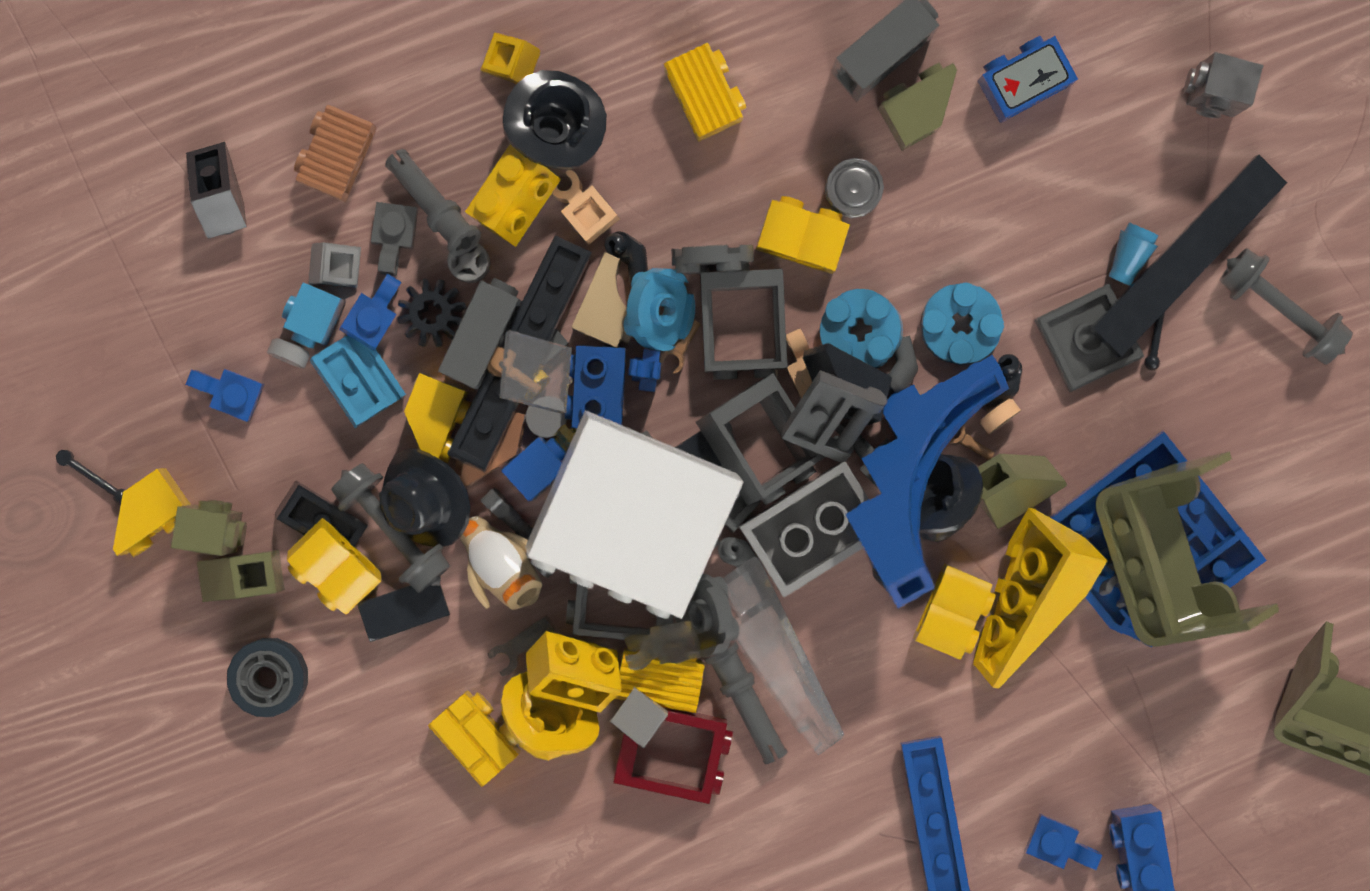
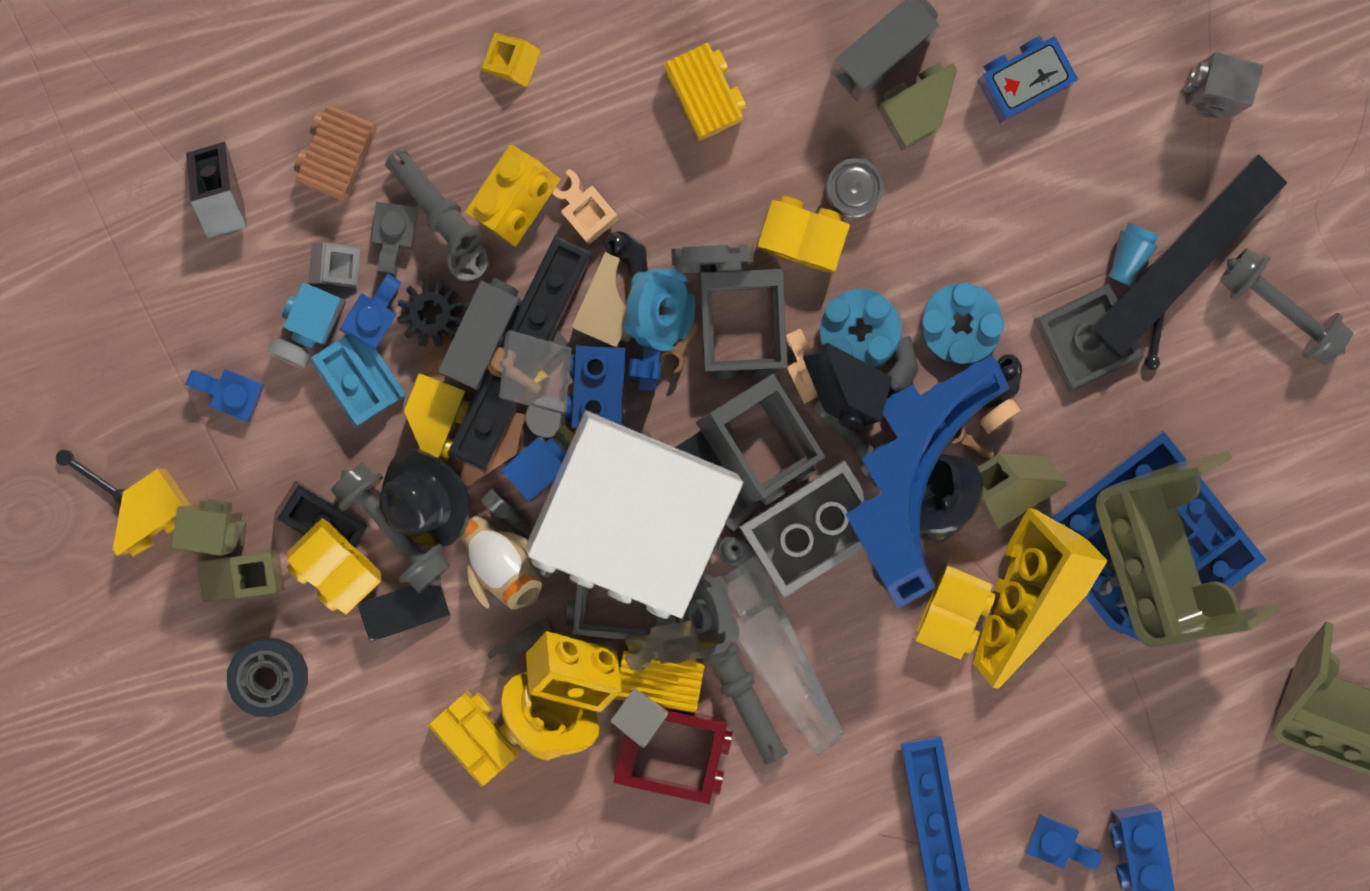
(554, 120): black hat -> none
(823, 410): dark grey plate -> none

